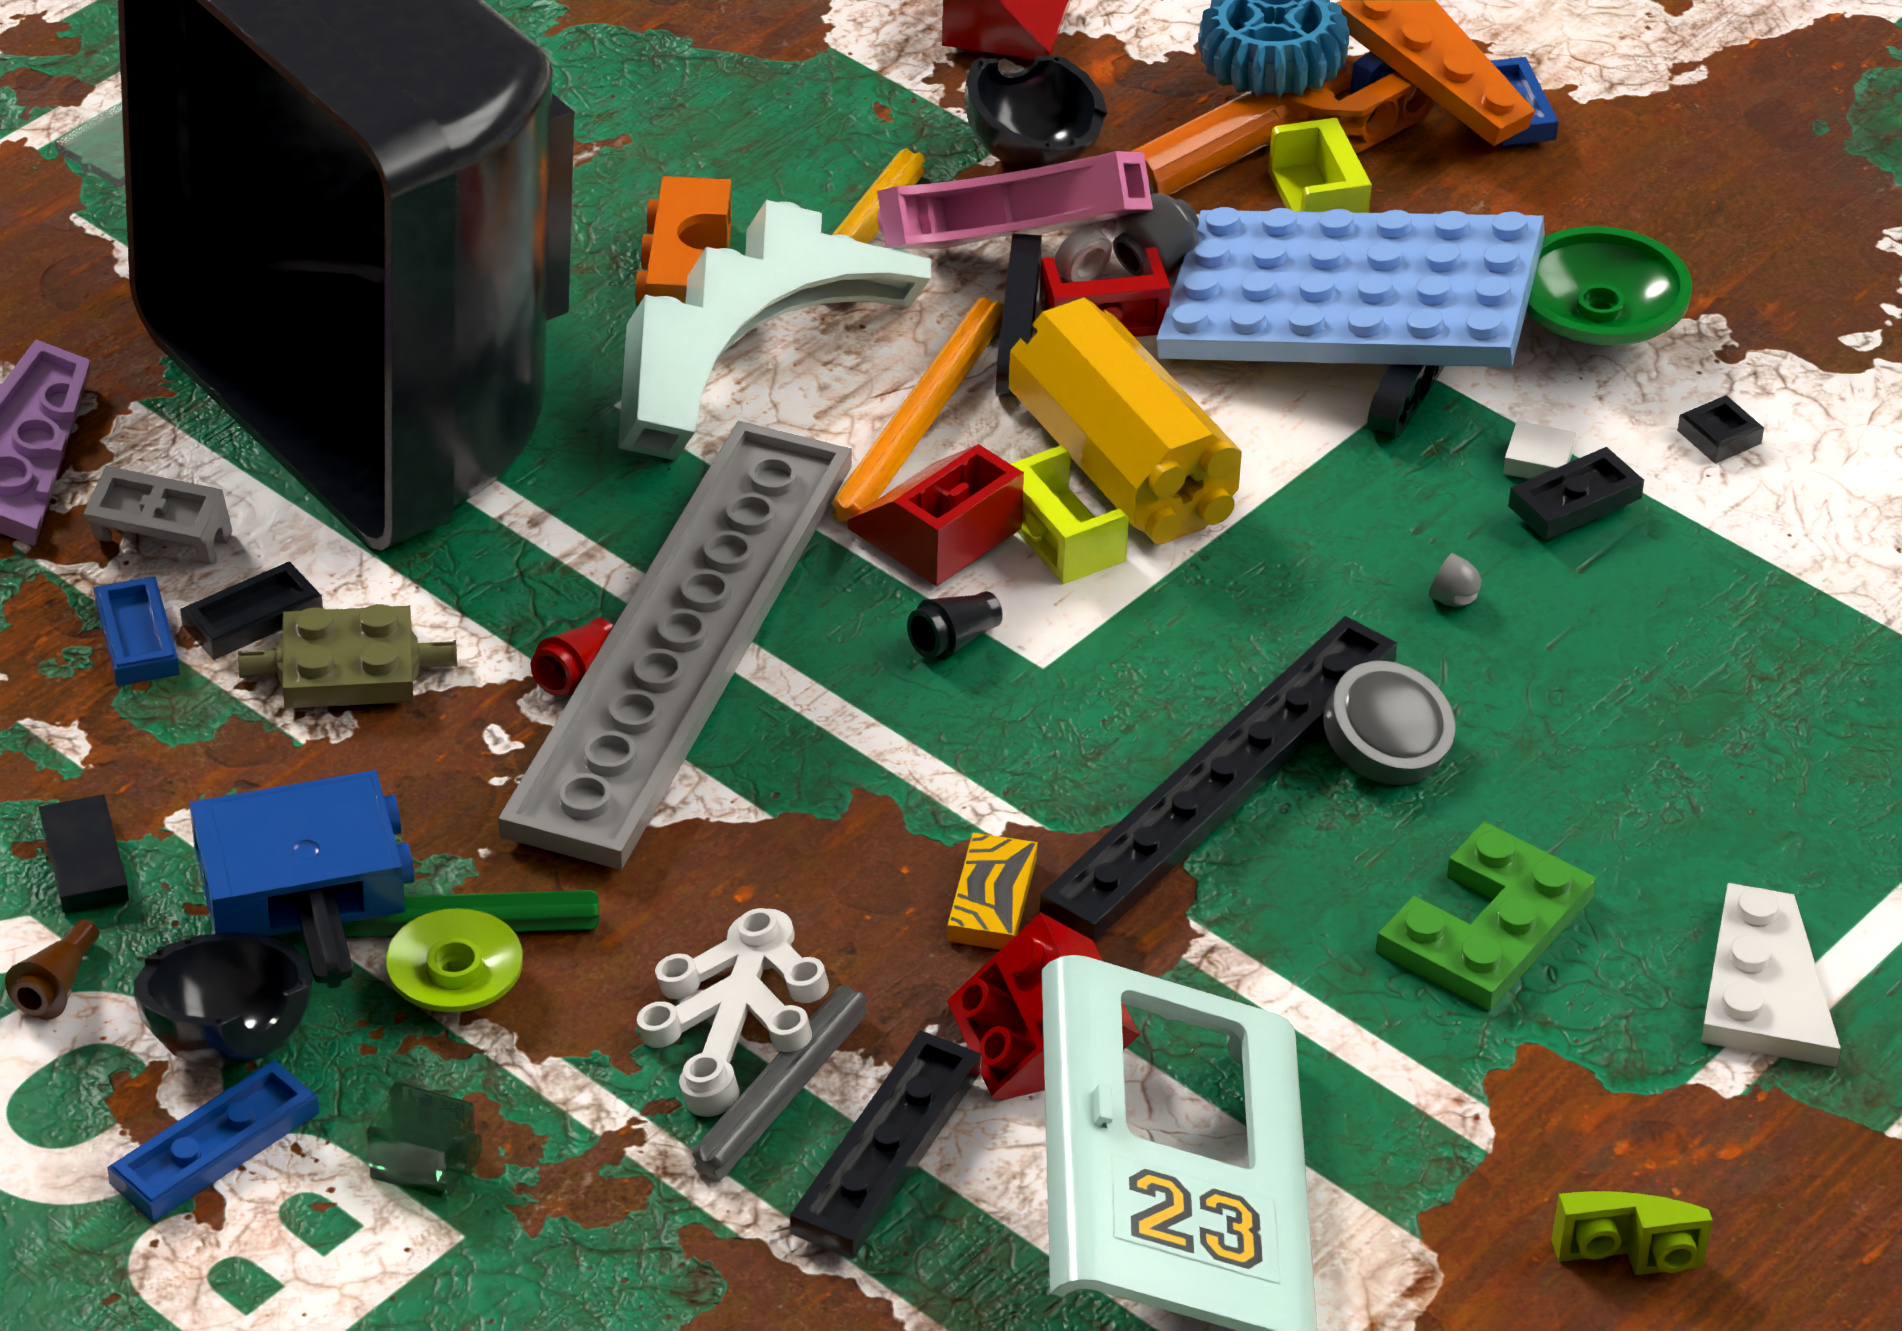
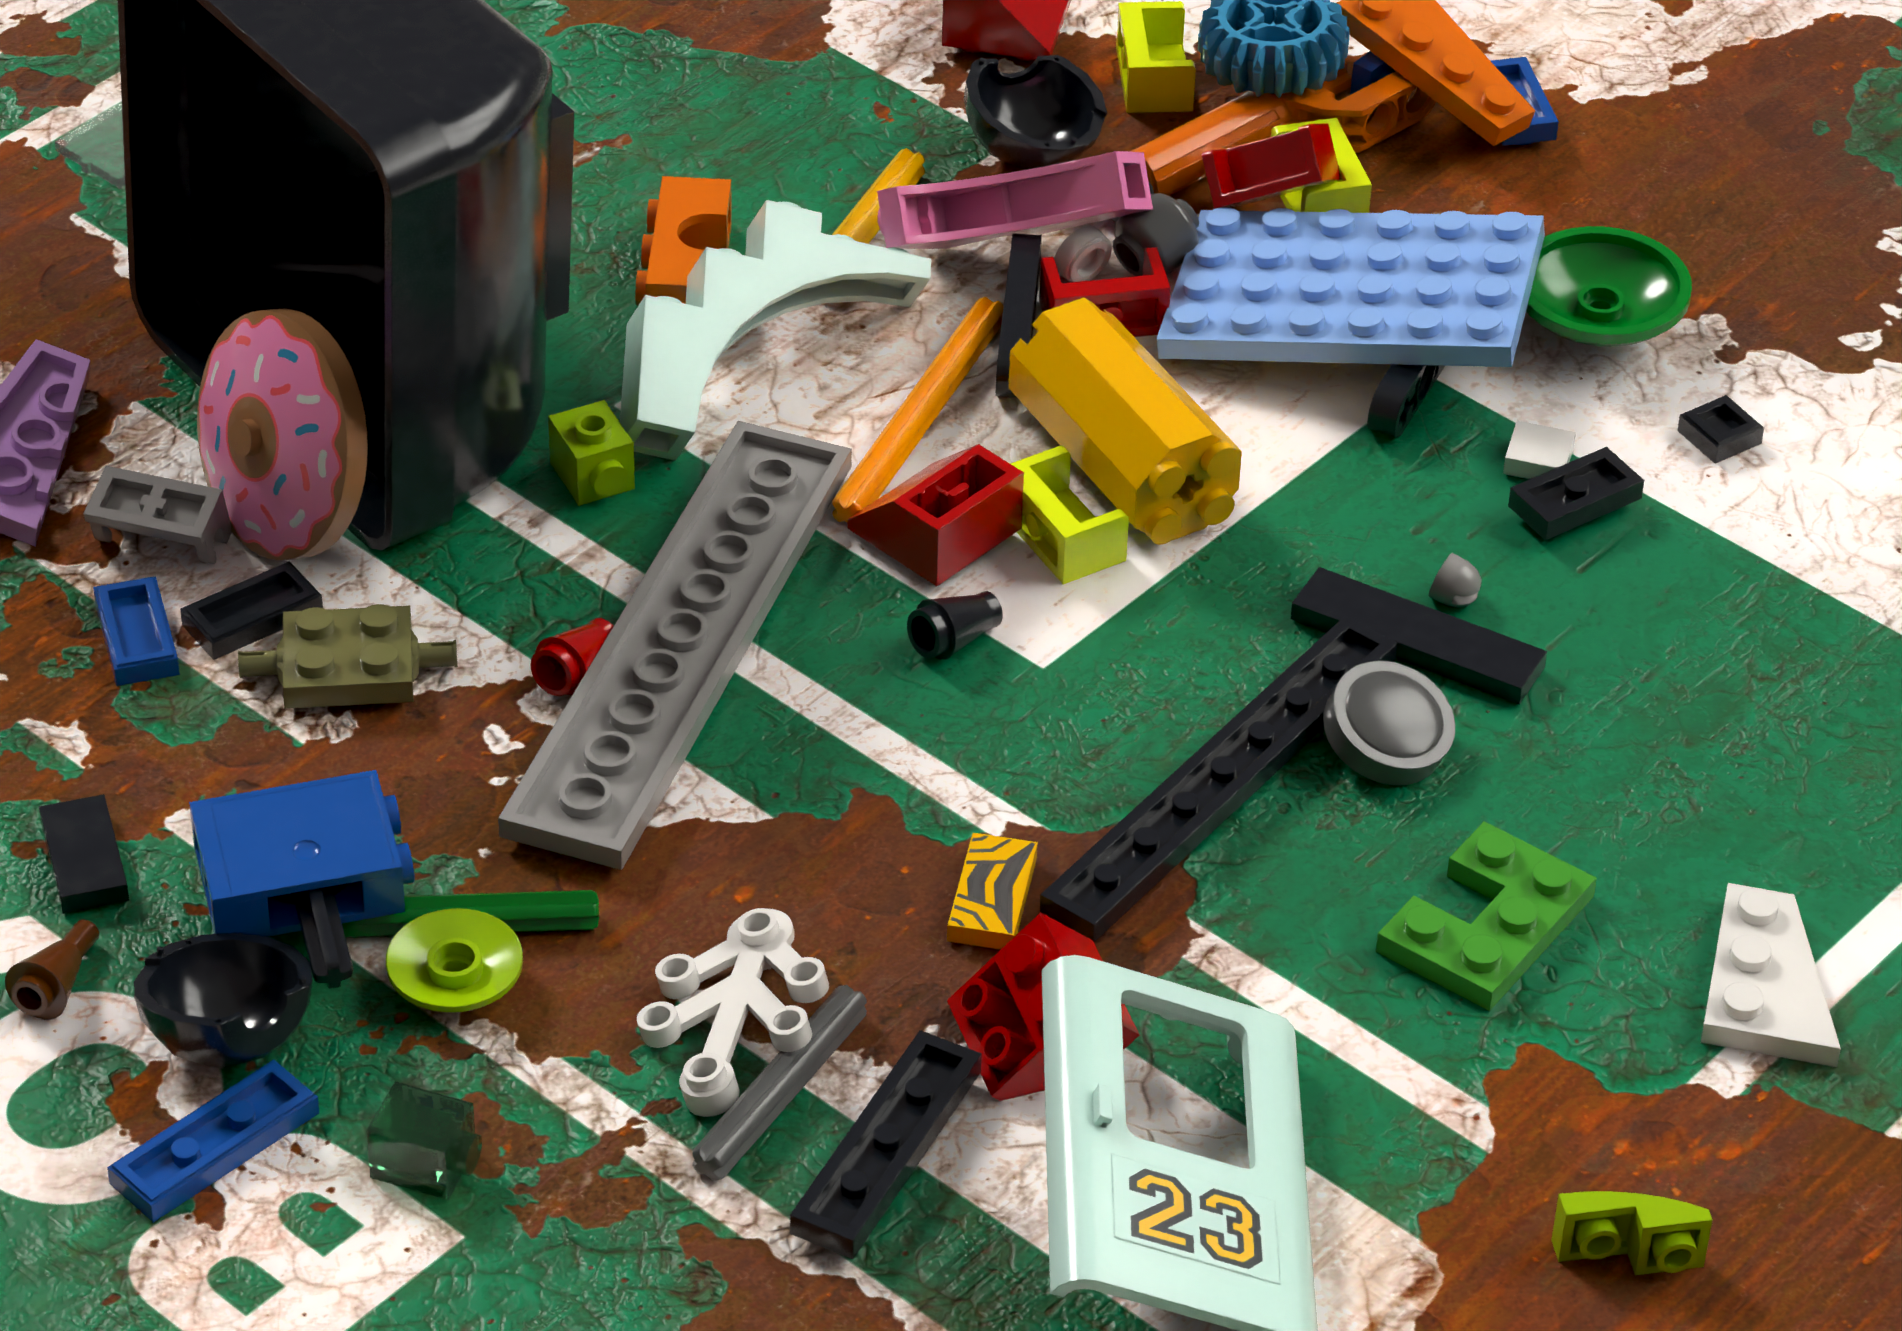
(282, 433): none -> dish
(591, 452): none -> lime brick
(1153, 57): none -> neon yellow panel
(1271, 166): none -> red panel
(1424, 635): none -> black tile

